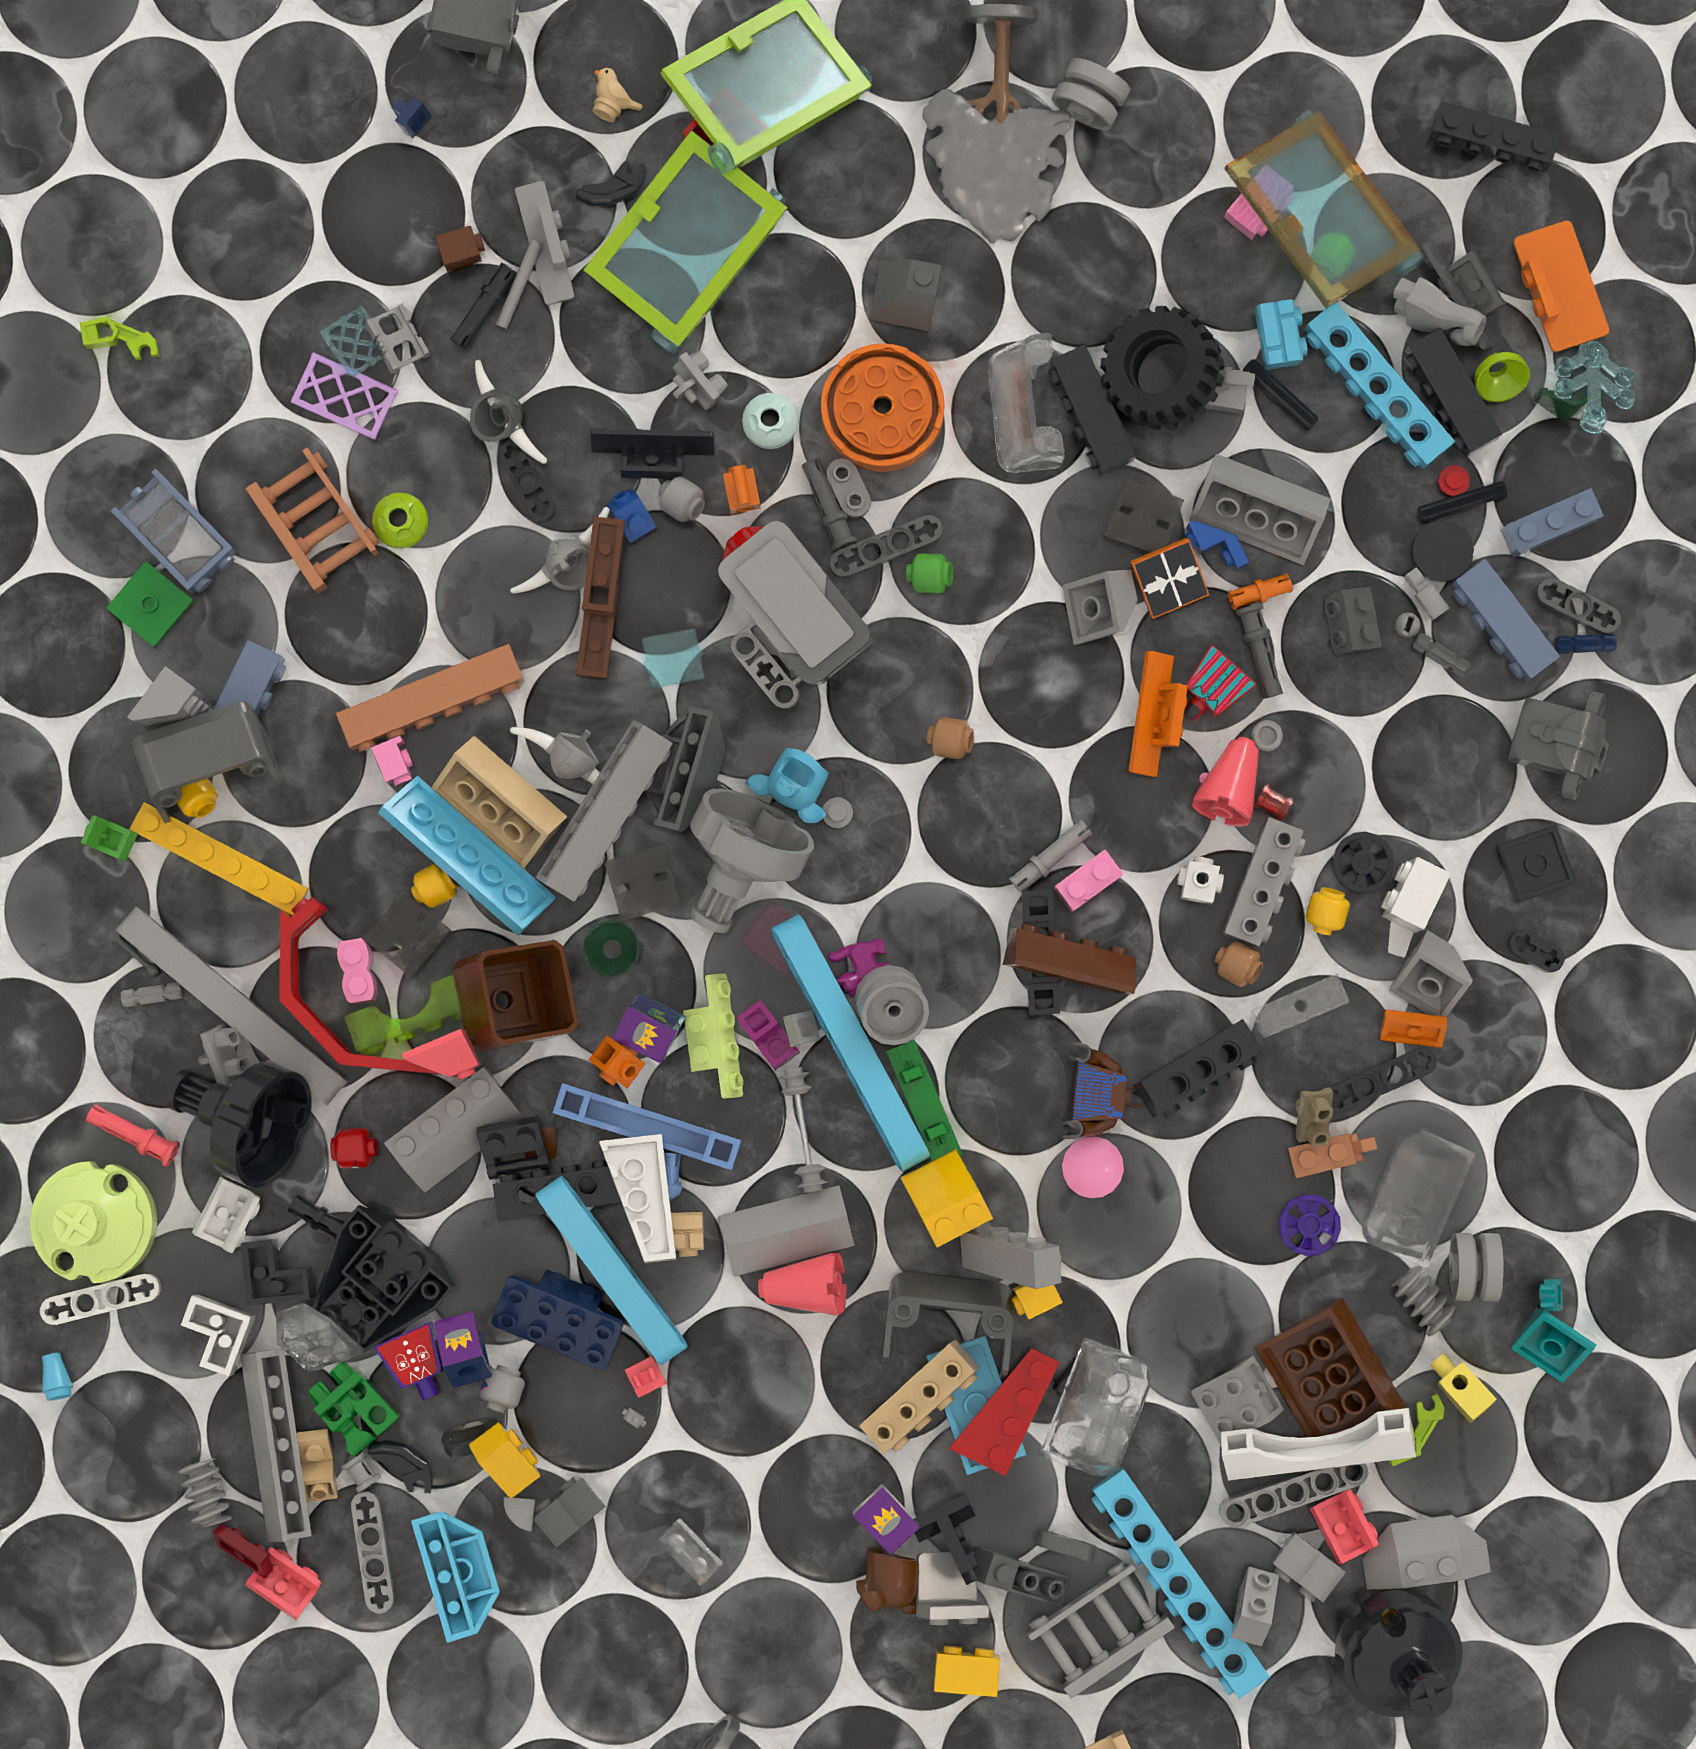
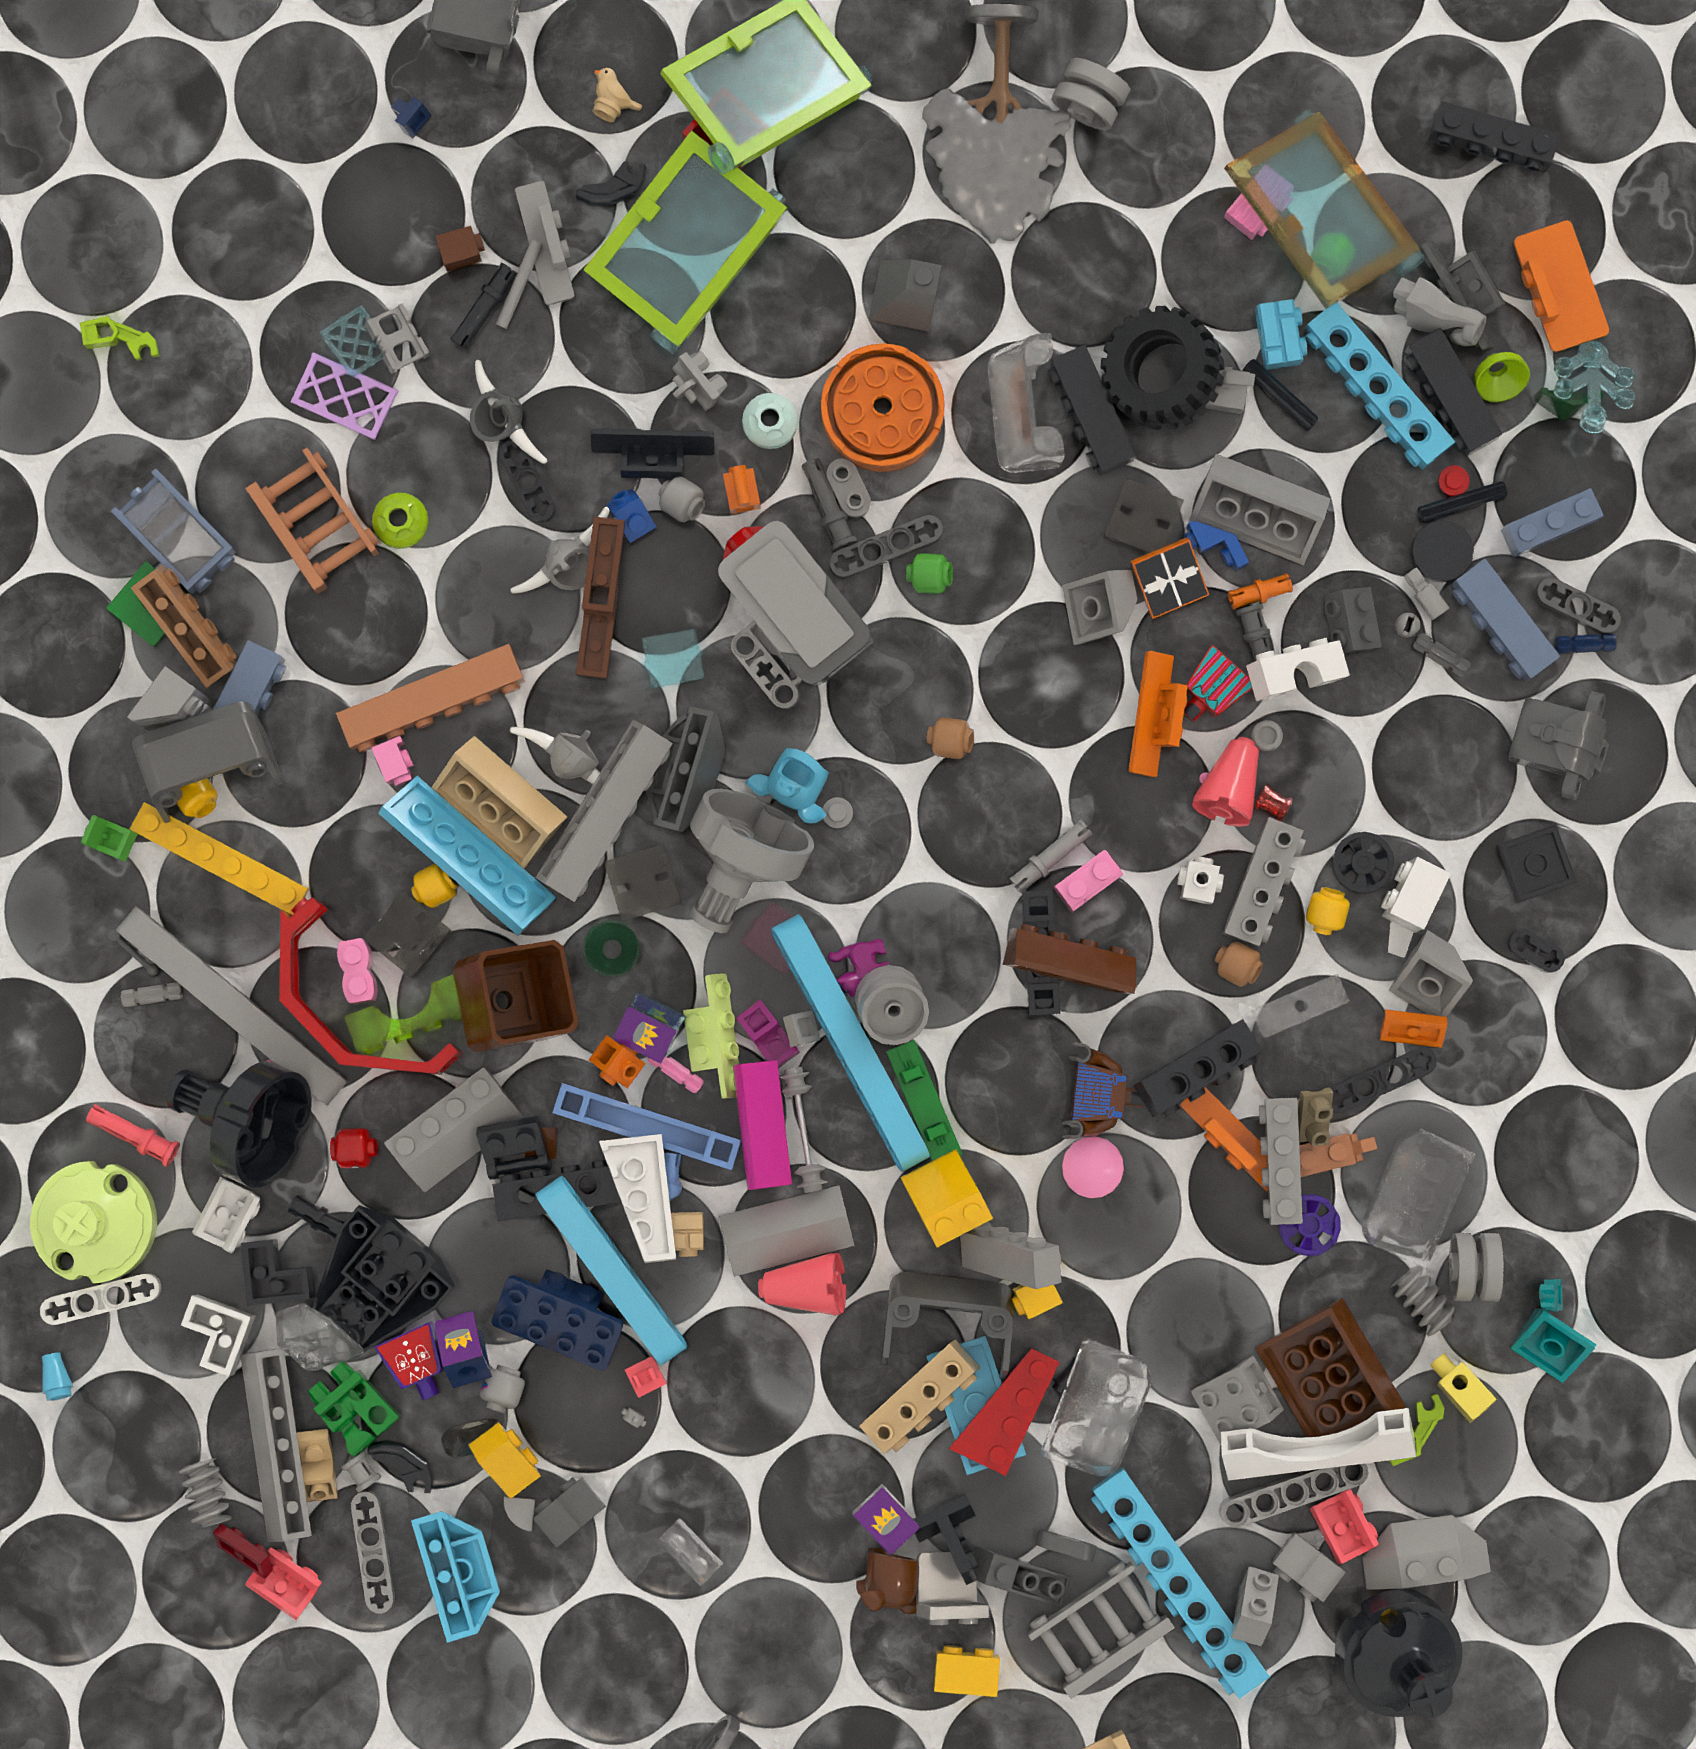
(184, 625): none -> medium nougat brick
(221, 1054): light grey hips -> none
(447, 1055): coral slope -> none
(679, 1073): none -> bright pink axle
(762, 1125): none -> dark pink brick
(1228, 1132): none -> orange bracket
(1283, 1161): none -> light grey brick
(1320, 663): none -> white arch

